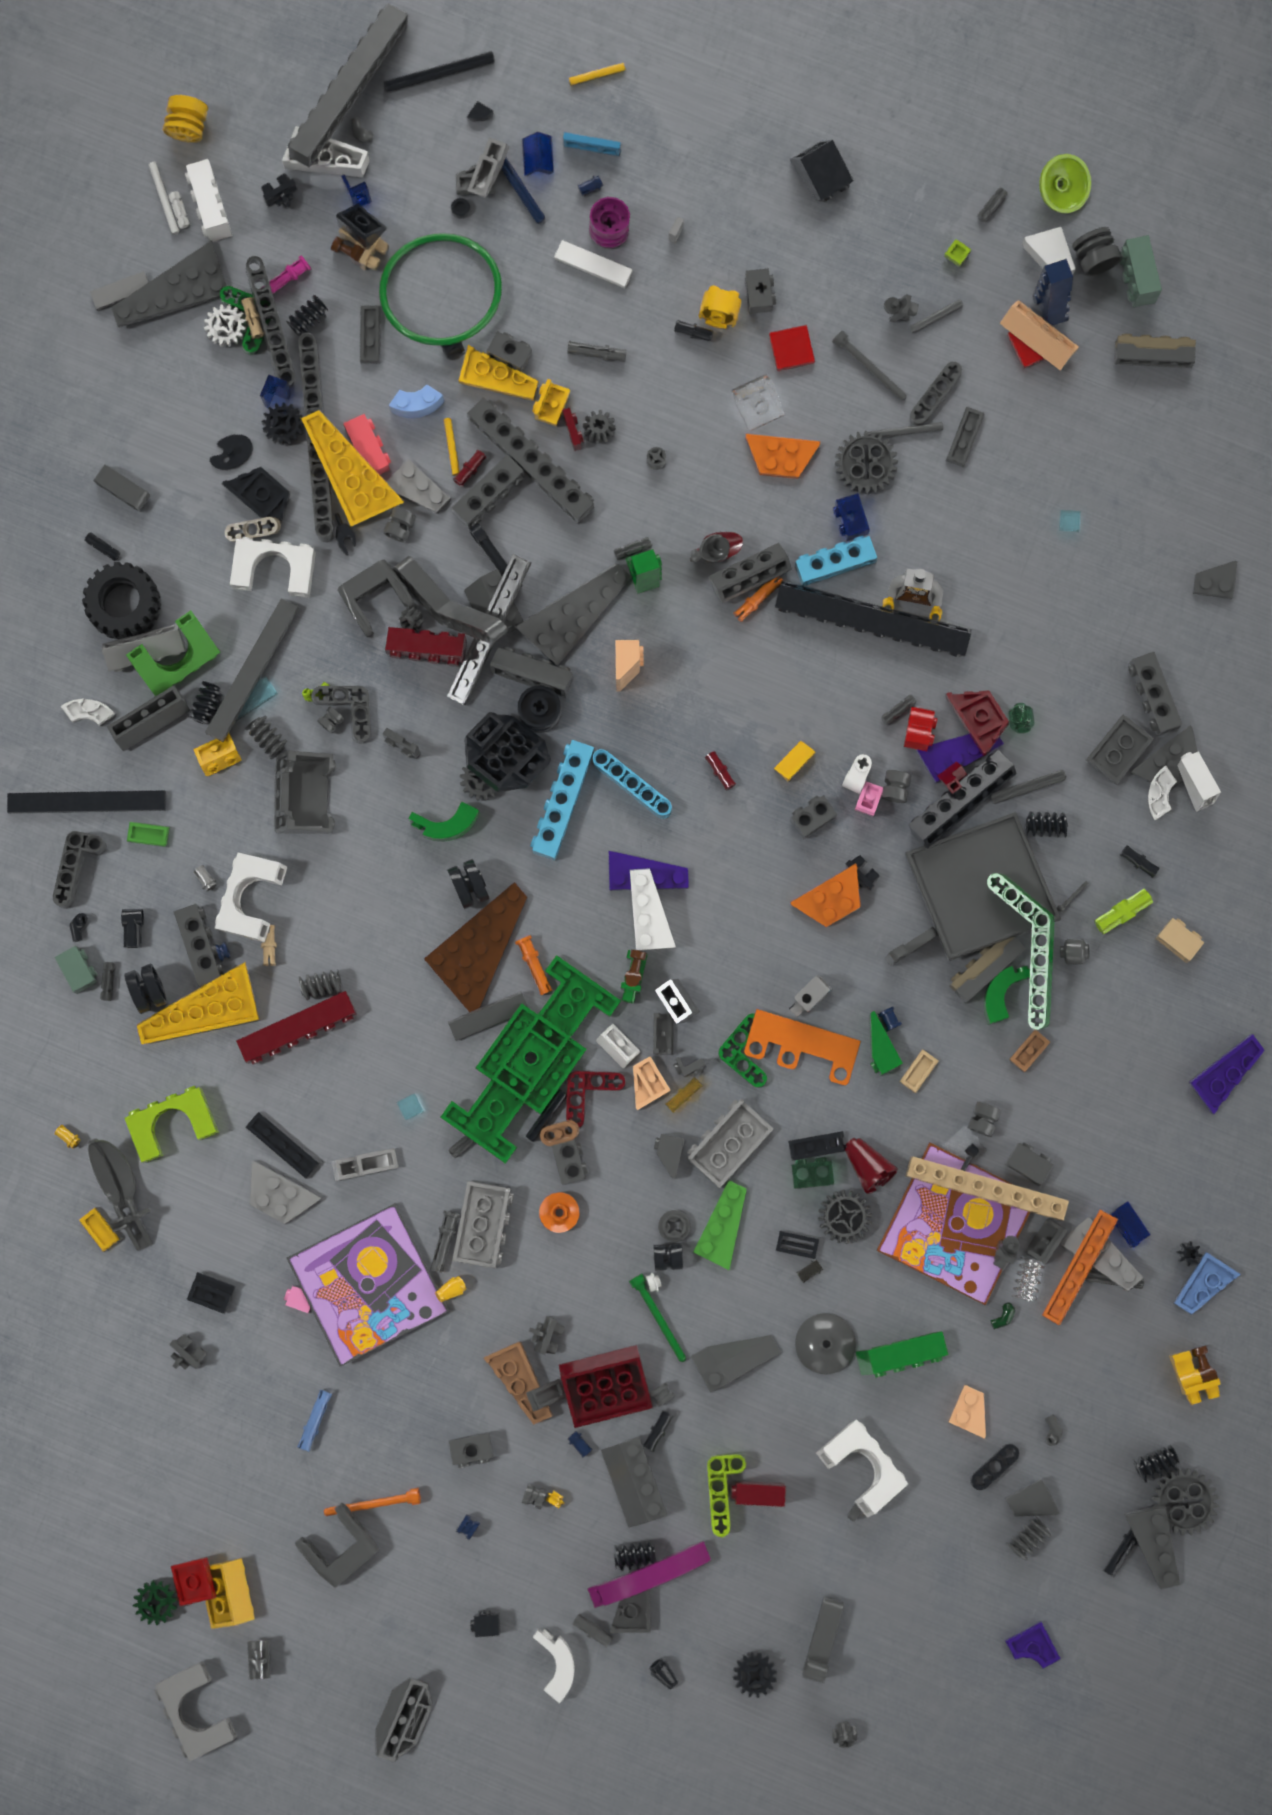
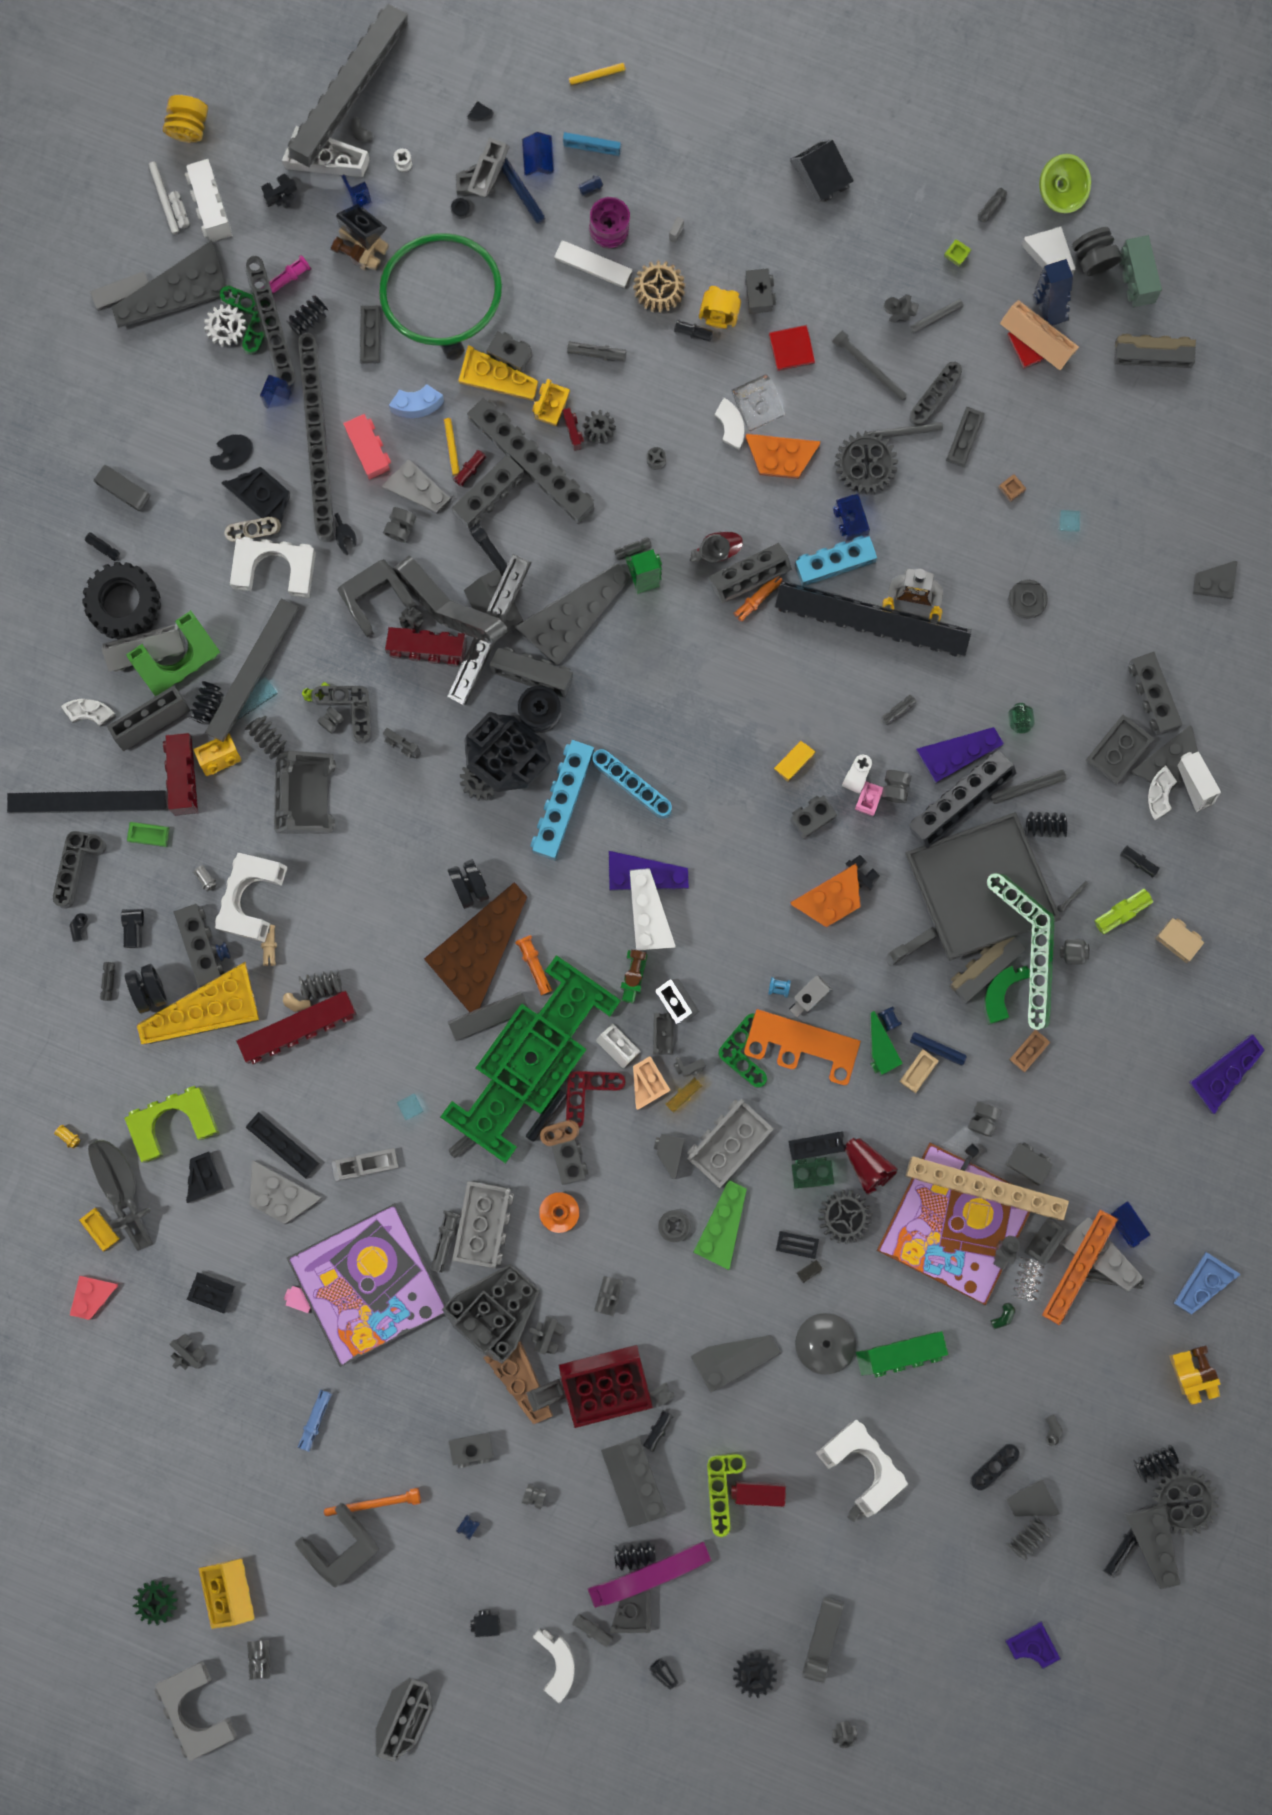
(76, 969): sand green brick -> none
(90, 1296): none -> coral wing
(180, 774): none -> dark red wedge
(193, 1581): red tile -> none
(203, 1177): none -> black wing
(252, 318): tan pin -> none
(288, 418): black gear -> none
(295, 1005): none -> tan arm
(354, 480): yellow wing -> none
(402, 154): none -> white bush
(439, 71): black axle -> none
(449, 830): green arch -> none
(451, 1289): yellow cone -> none
(493, 1312): none -> dark grey wedge
(555, 1499): yellow plate -> none
(579, 1444): dark blue pin -> none
(608, 1296): none -> dark grey hips
(628, 661): light nougat slope -> none
(639, 1284): green piece -> none
(653, 1282): white plate -> none
(675, 1257): black wheel -> none
(677, 285): none -> tan gear
(720, 770): dark red pin -> none
(732, 423): none -> white tile
(782, 991): none -> dark azure bush
(919, 729): red brick -> none
(938, 1049): none -> dark blue axle
(951, 776): dark red piece -> none
(970, 1411): light nougat wing -> none
(980, 717): dark red wing -> none
(1012, 487): none -> medium nougat tile
(1027, 599): none -> dark grey tile
(1194, 1254): black gear -> none

